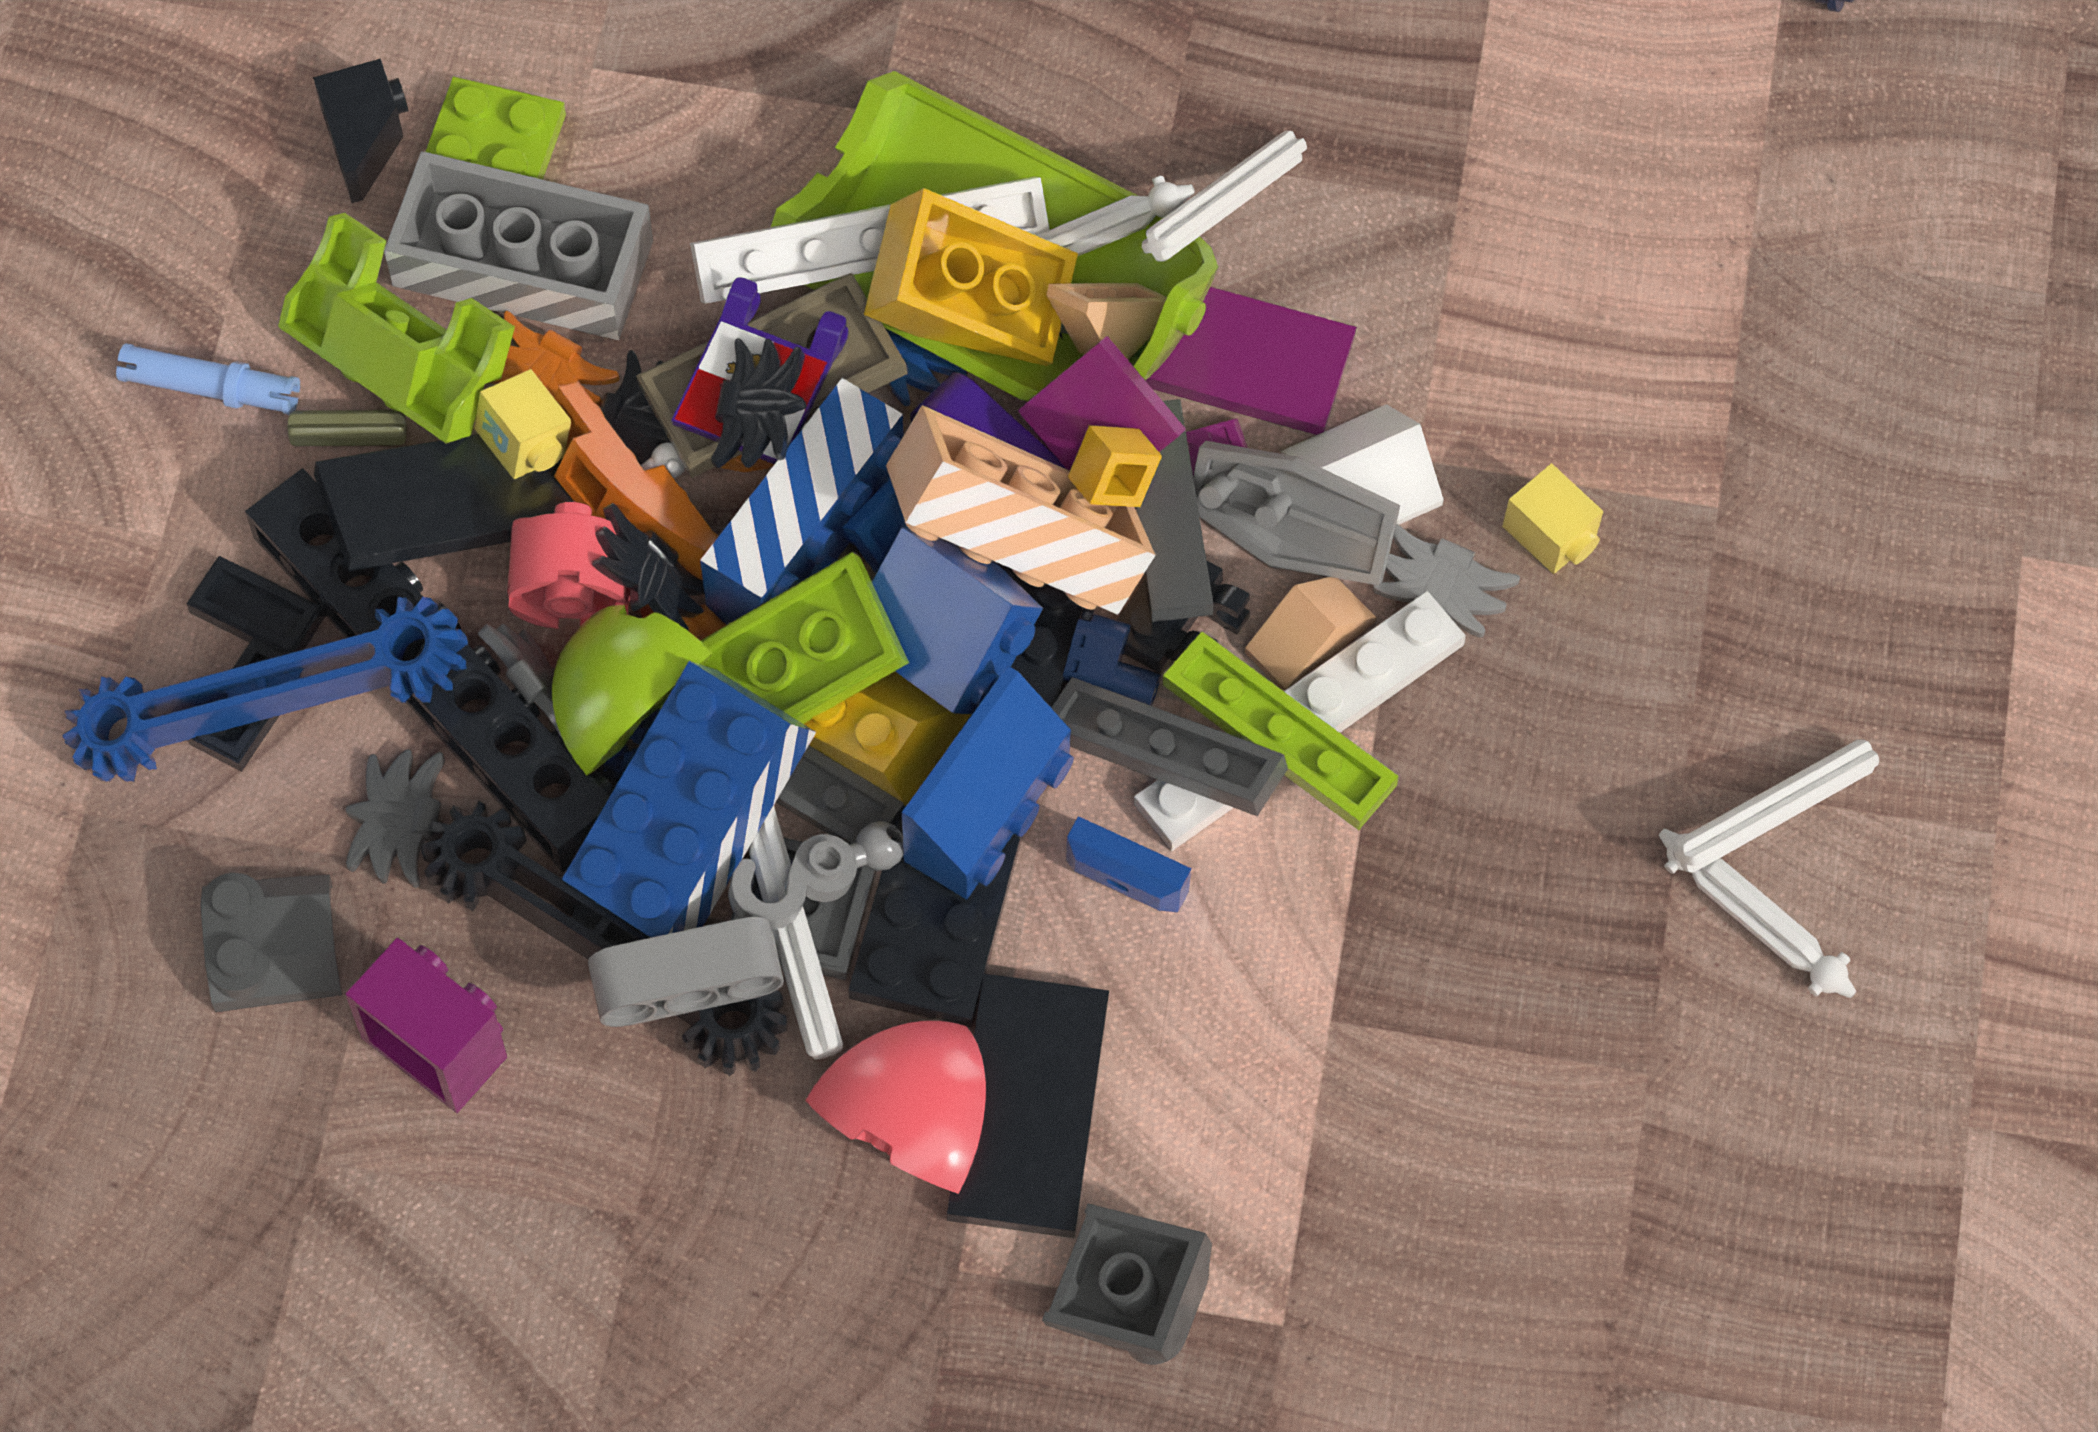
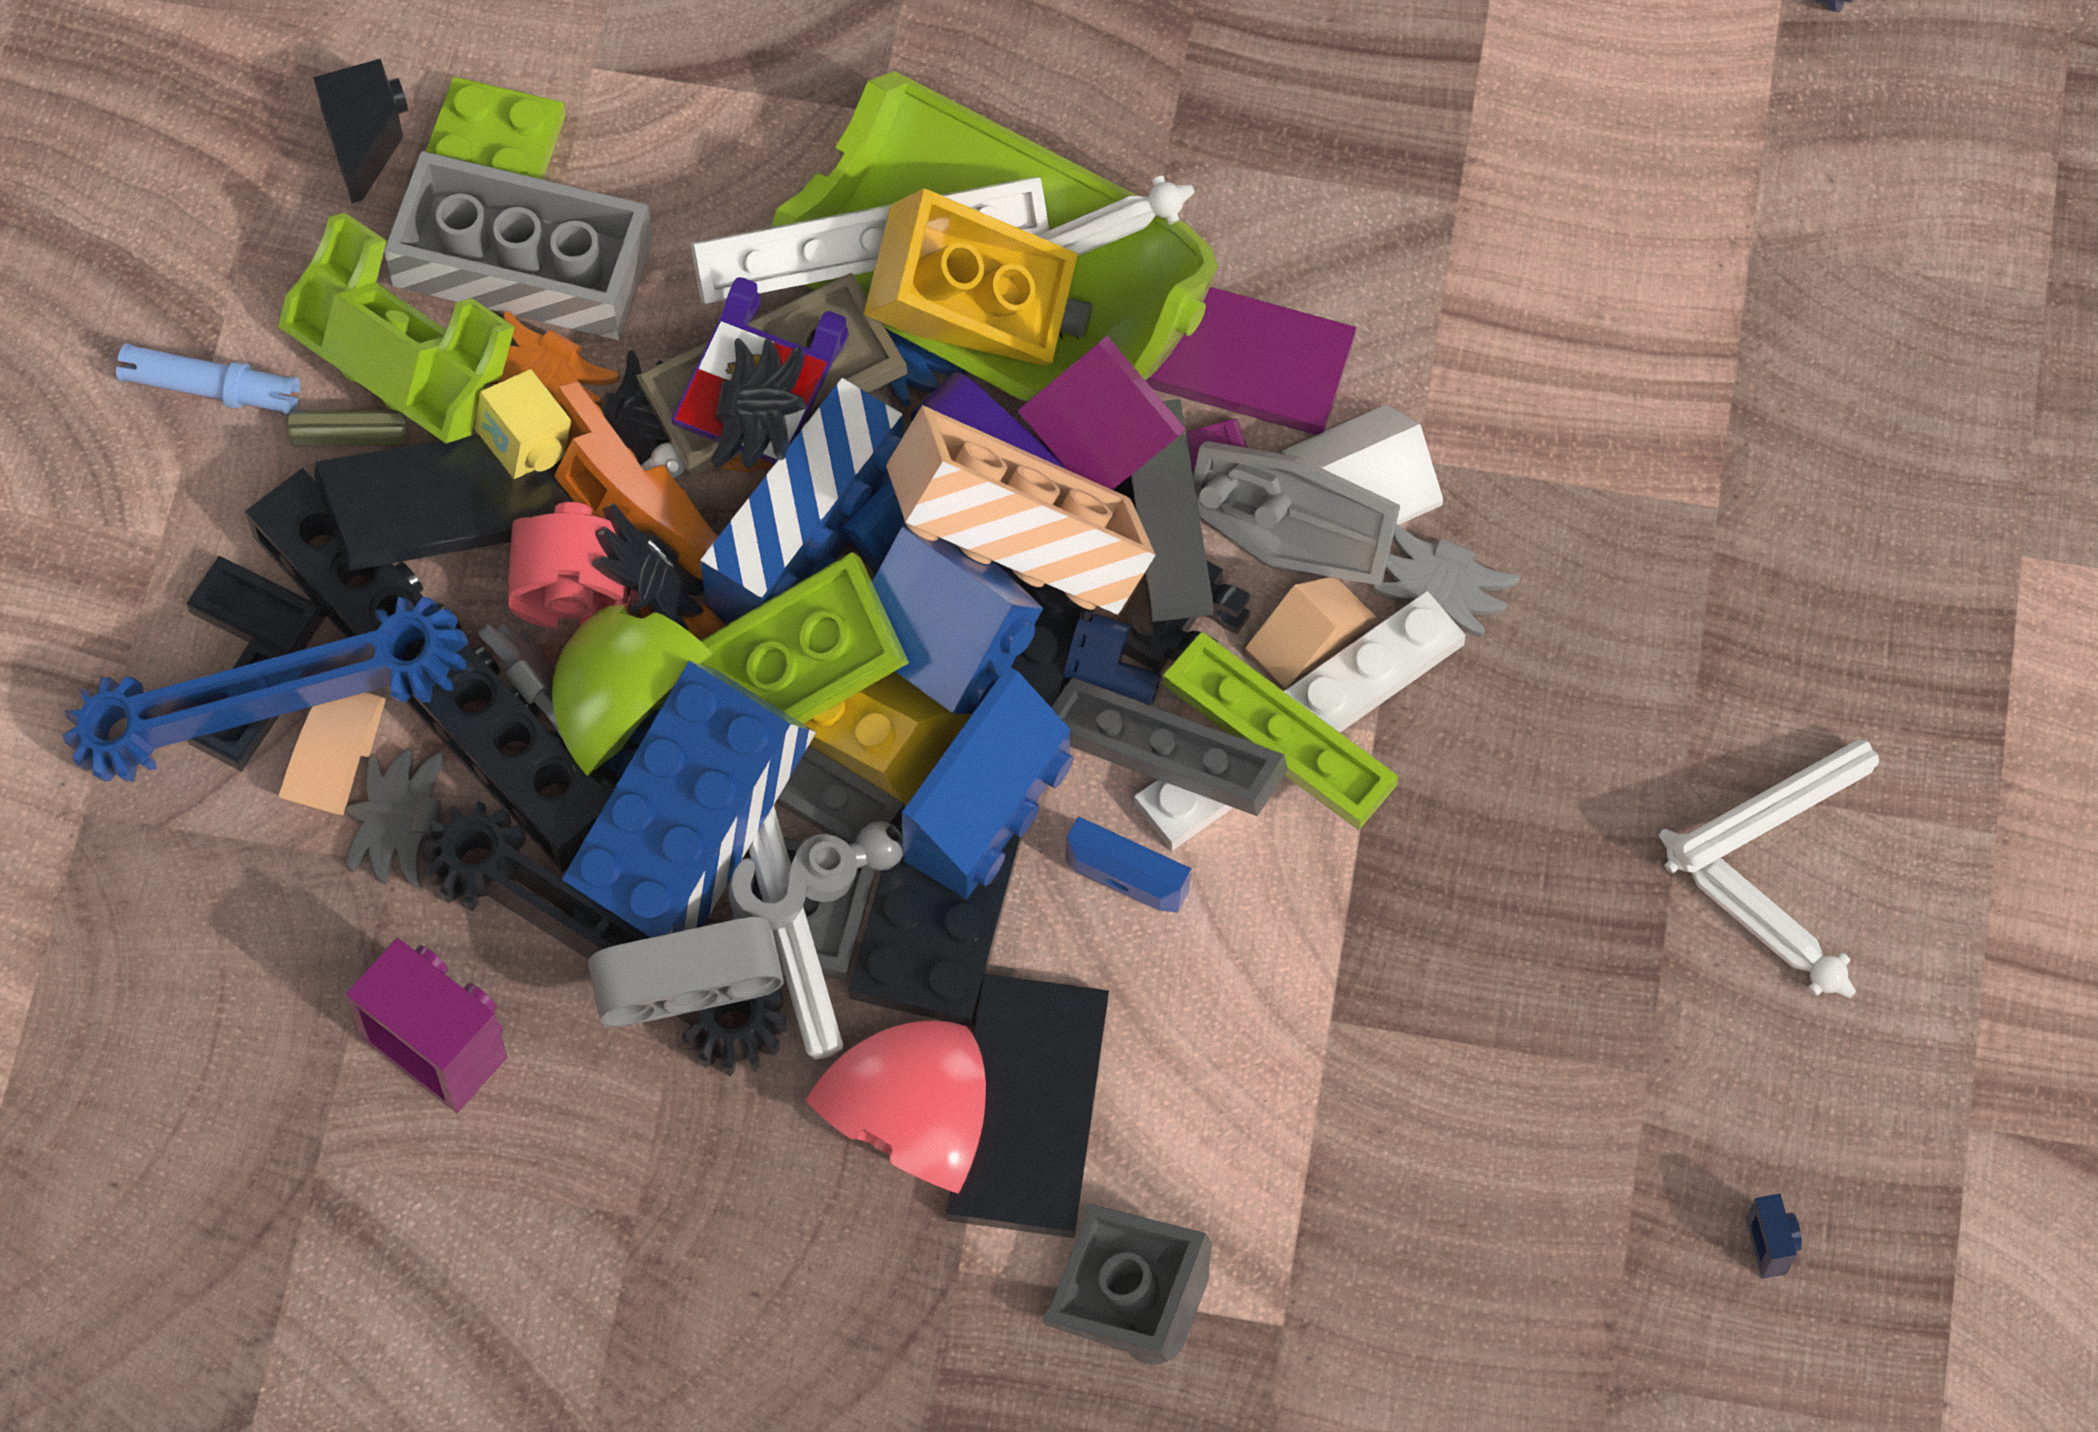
(268, 940): dark grey slope -> none
(330, 751): none -> light nougat slope
(1114, 310): light nougat slope -> none
(1114, 466): yellow plate -> none
(1223, 196): white axle -> none
(1553, 520): light yellow brick -> none
(1773, 1235): none -> dark blue plate

